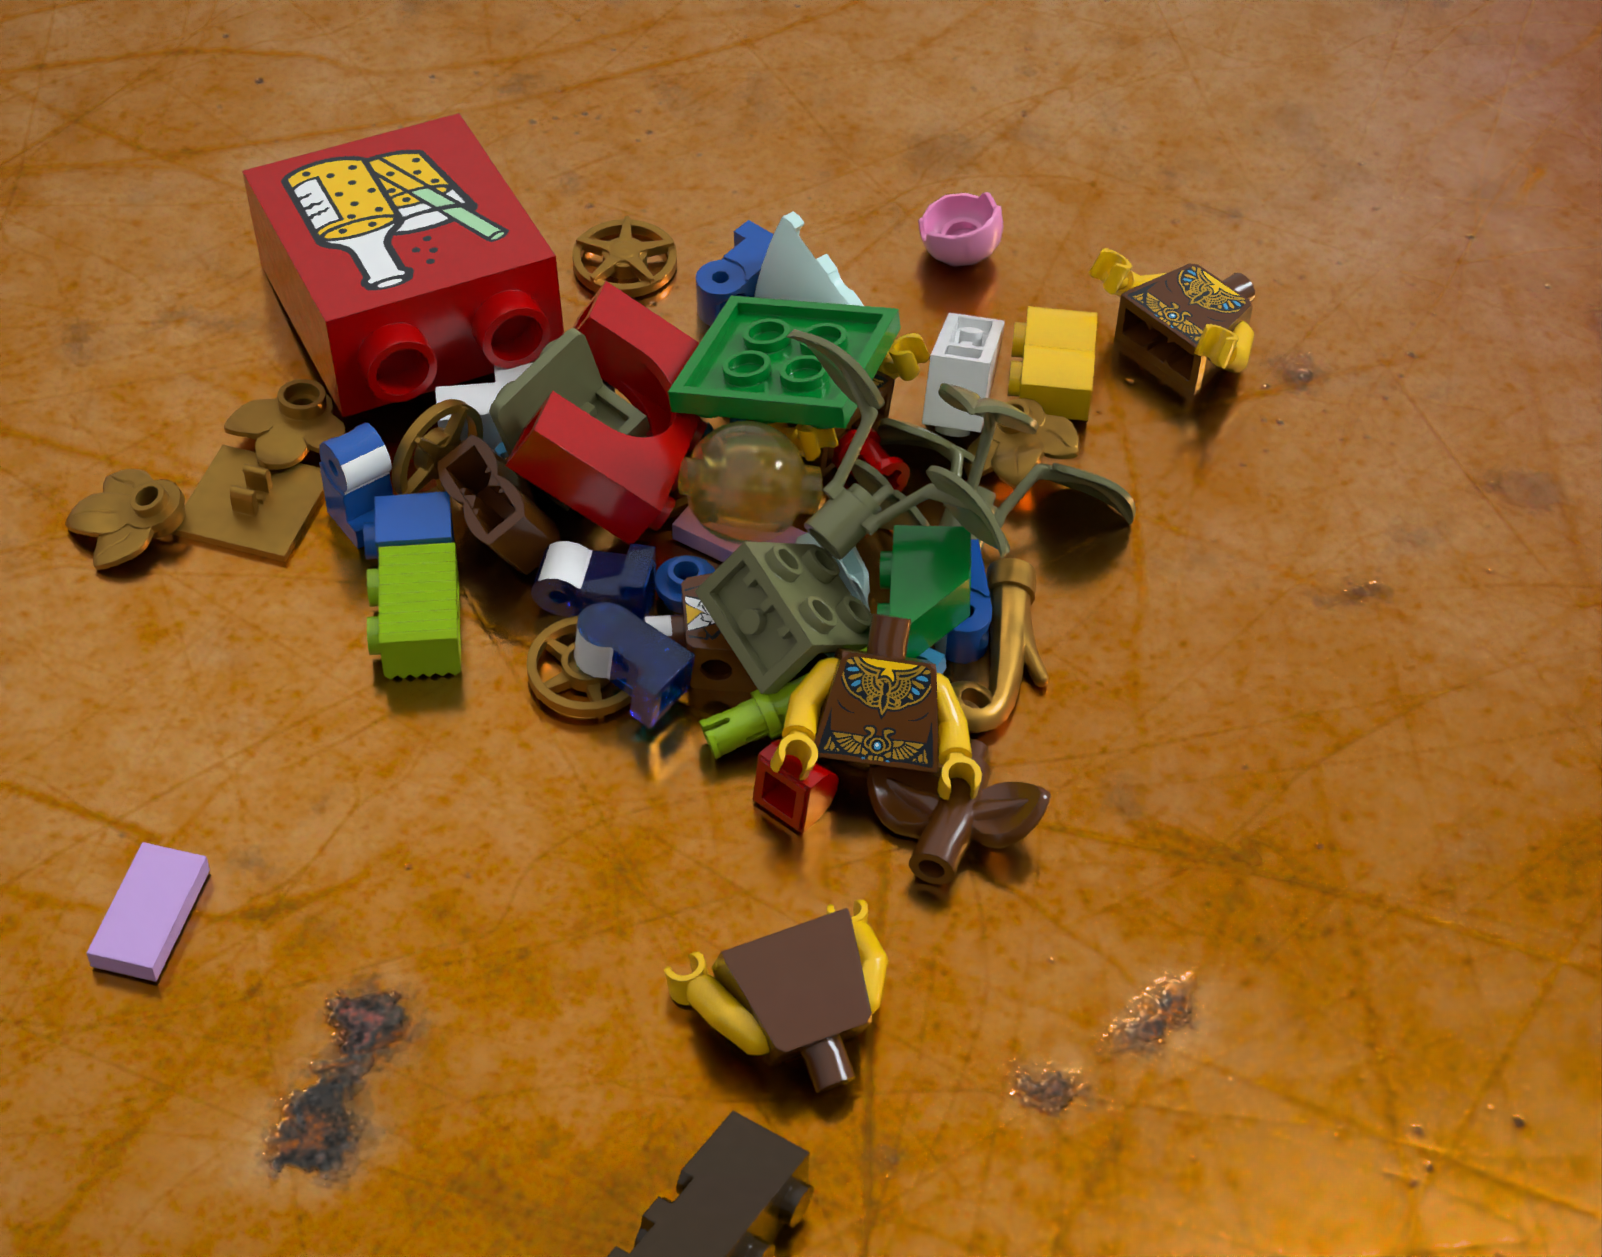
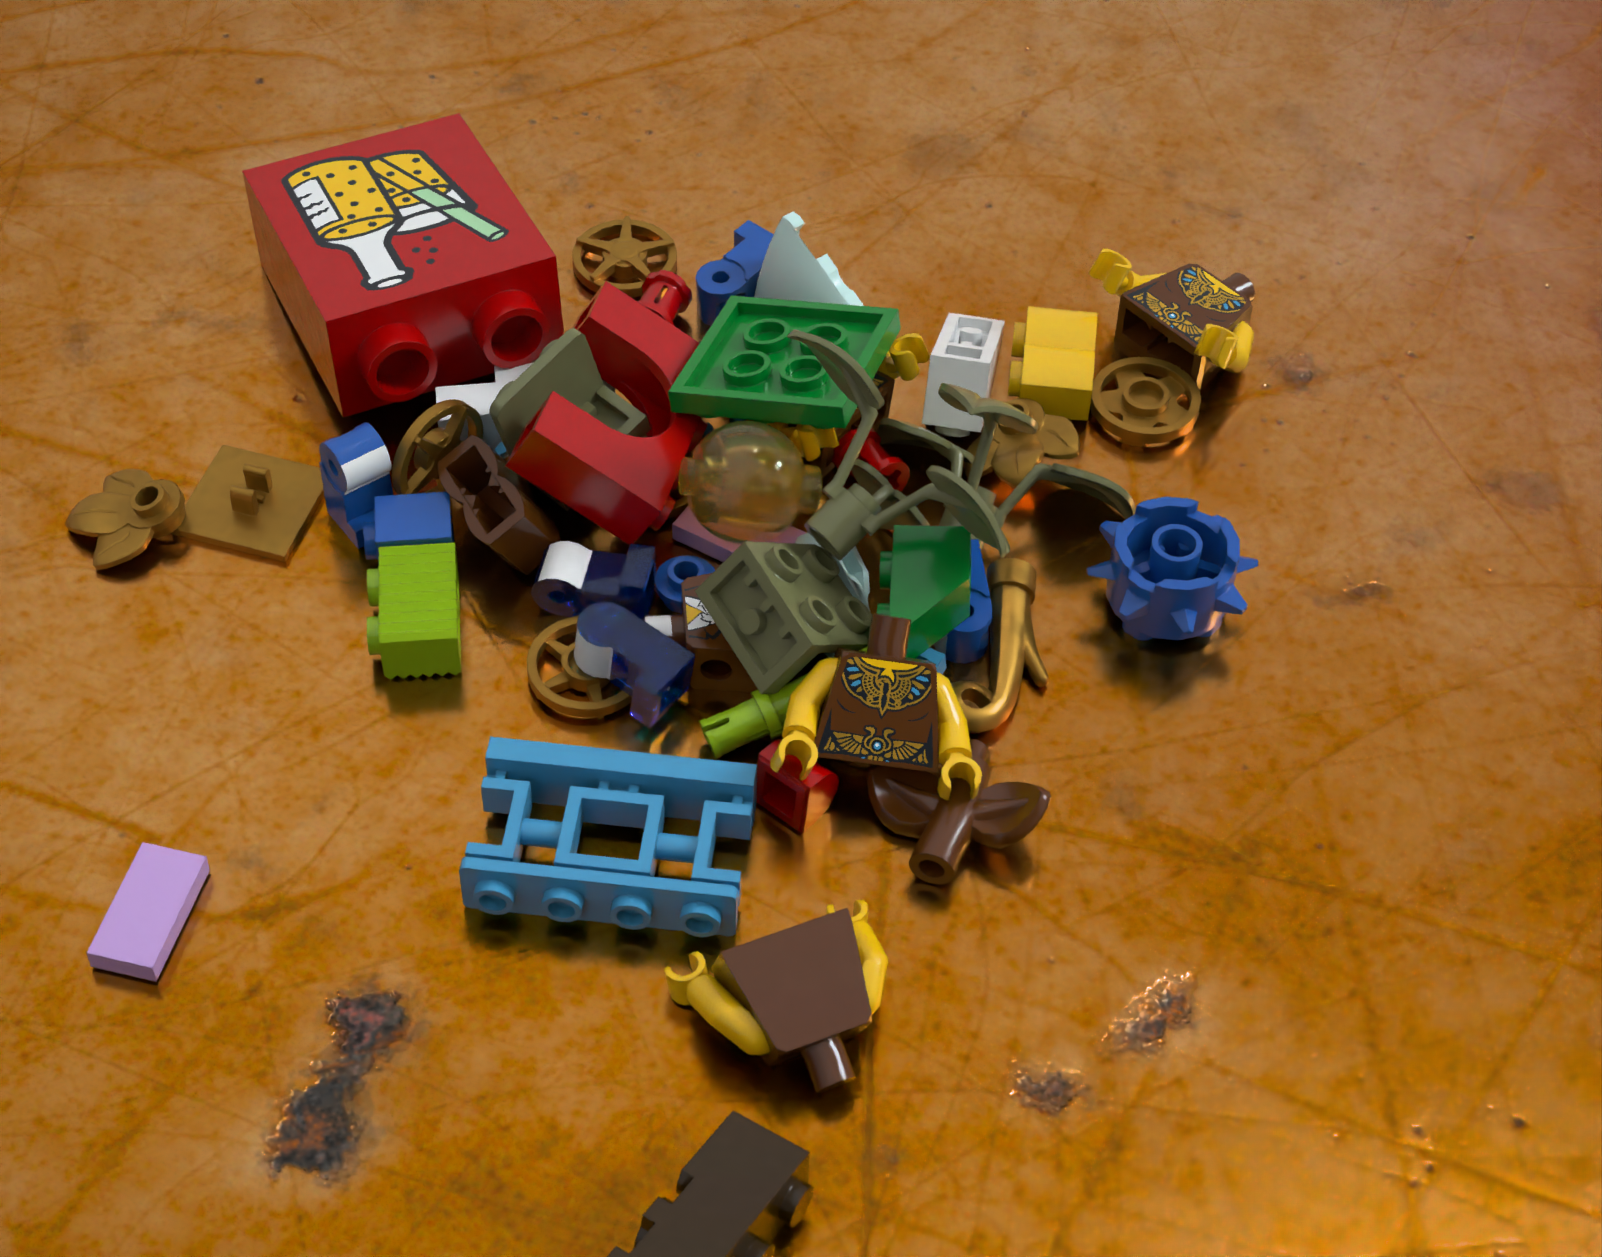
(287, 425): pearl gold plate -> none
(616, 791): none -> dark azure fence
(674, 300): none -> red bush
(962, 228): bright pink hair -> none
(1144, 406): none -> pearl gold wheel
(1172, 570): none -> blue brick

